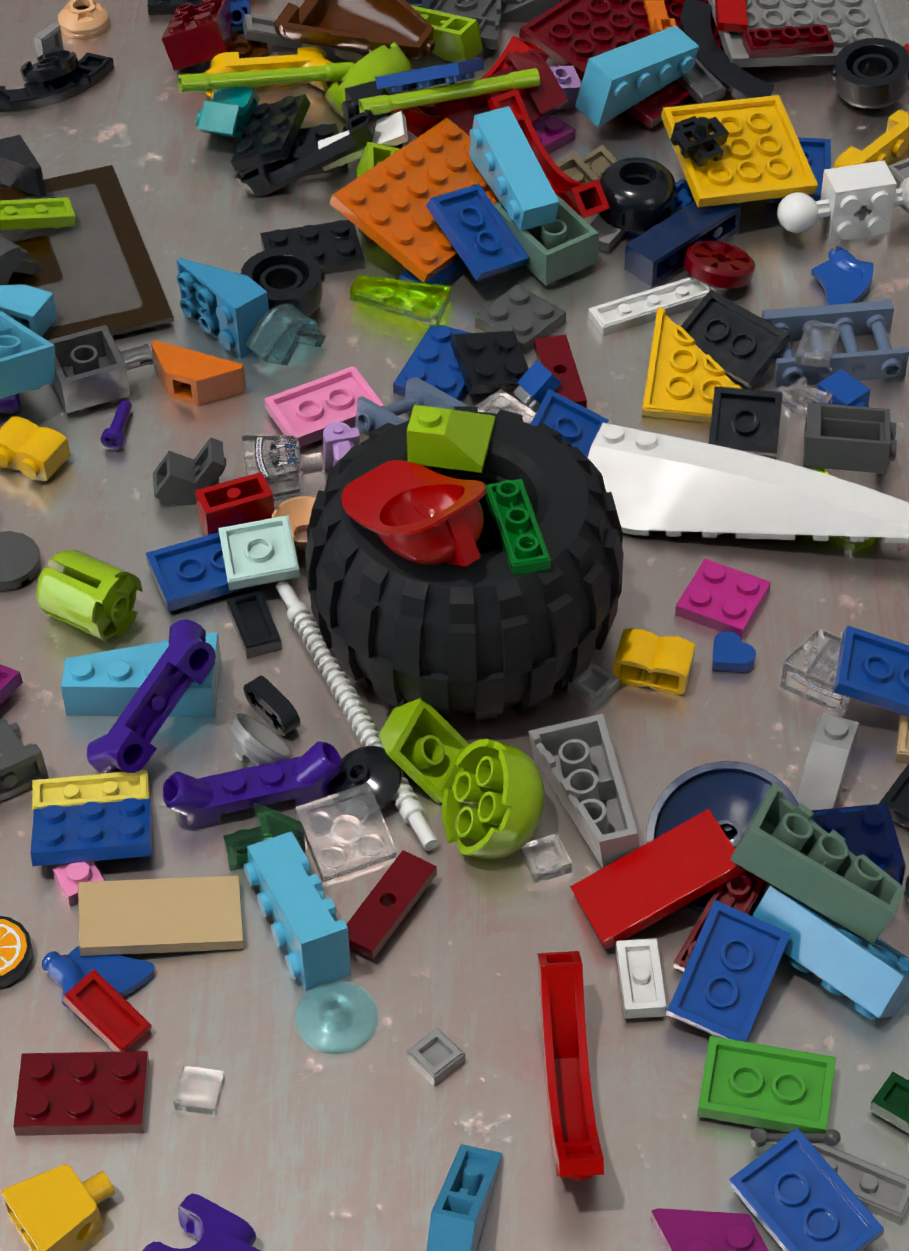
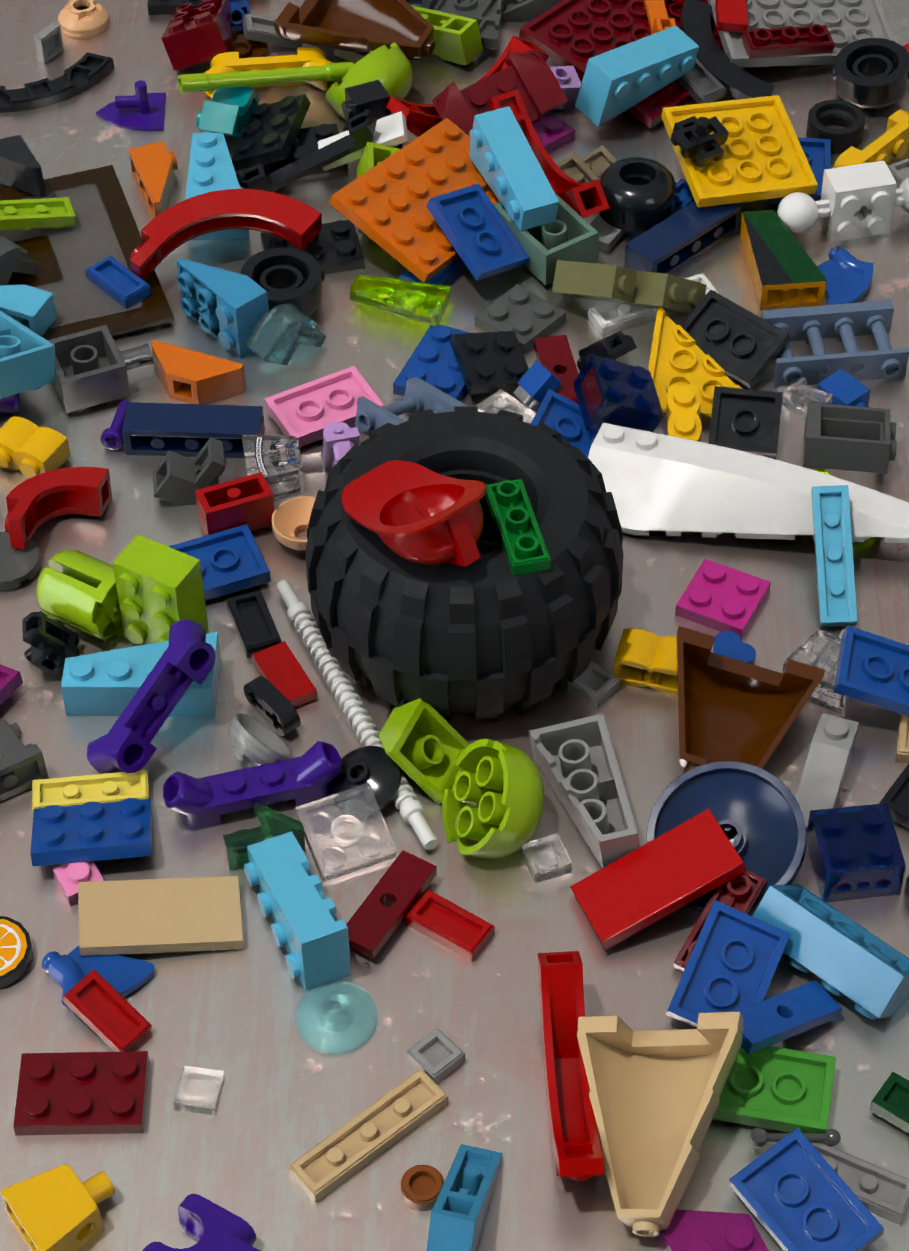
(48, 639): none -> black piece
(49, 66): black tile -> none
(52, 495): none -> red arch
(118, 282): none -> blue tile
(136, 112): none -> dark purple shield
(154, 174): none -> orange slope
(157, 590): none -> lime brick
(186, 428): none -> dark blue brick
(212, 171): none -> medium azure wedge
(223, 211): none -> red arch
(259, 552): light aqua tile -> none
(285, 673): none -> red tile
(367, 1135): none -> tan tile
(421, 1187): none -> dark orange tile
(430, 75): blue plate -> none
(449, 438): lime slope -> none
(450, 925): none -> red tile
(514, 80): lime piece -> none
(608, 347): none -> black piece
(617, 395): none -> clear blue piece
(627, 286): none -> olive arch
(640, 978): white plate -> none
(654, 1106): none -> tan cone
(684, 412): none -> yellow brick
(719, 264): dark red wheel -> none
(733, 706): none -> reddish brown cone
(778, 264): none -> slope
(787, 1016): none -> blue tile
(816, 866): sand green wedge -> none
(817, 344): clear tile -> none
(834, 556): none -> medium azure plate
(841, 113): none -> black tyre

